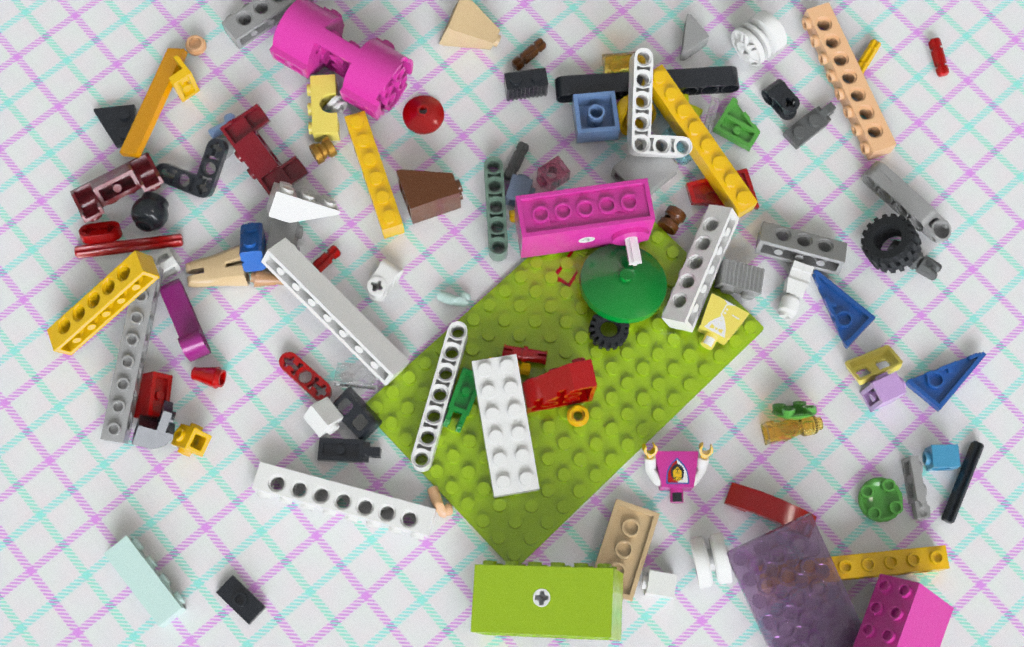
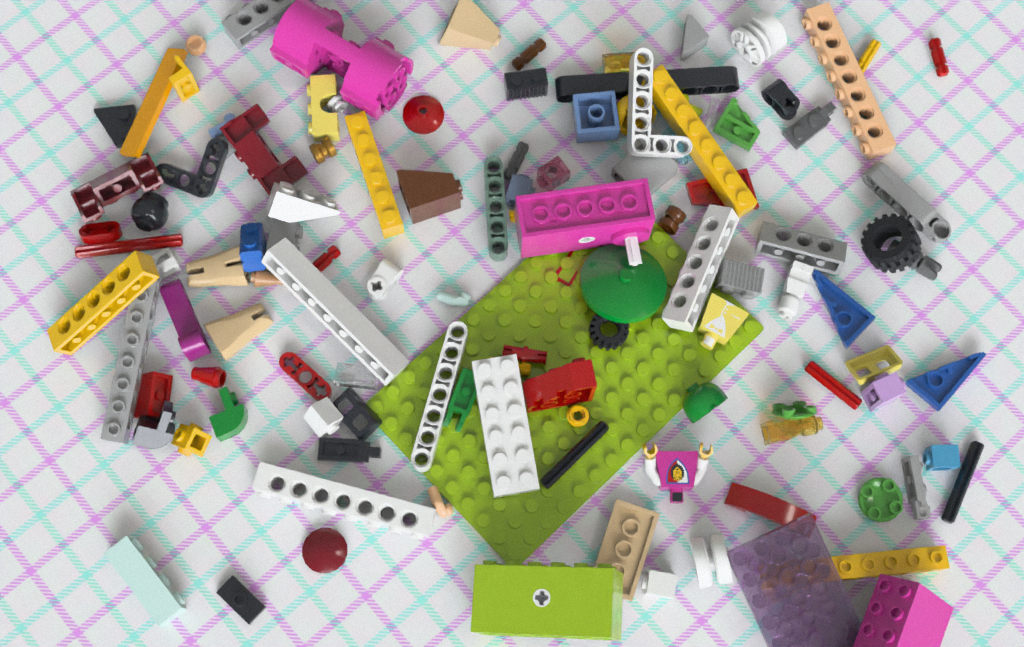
(232, 420): none -> green brick
(236, 330): none -> tan piece
(324, 550): none -> dark red dish
(574, 454): none -> black axle
(702, 400): none -> green cylinder
(833, 385): none -> red axle

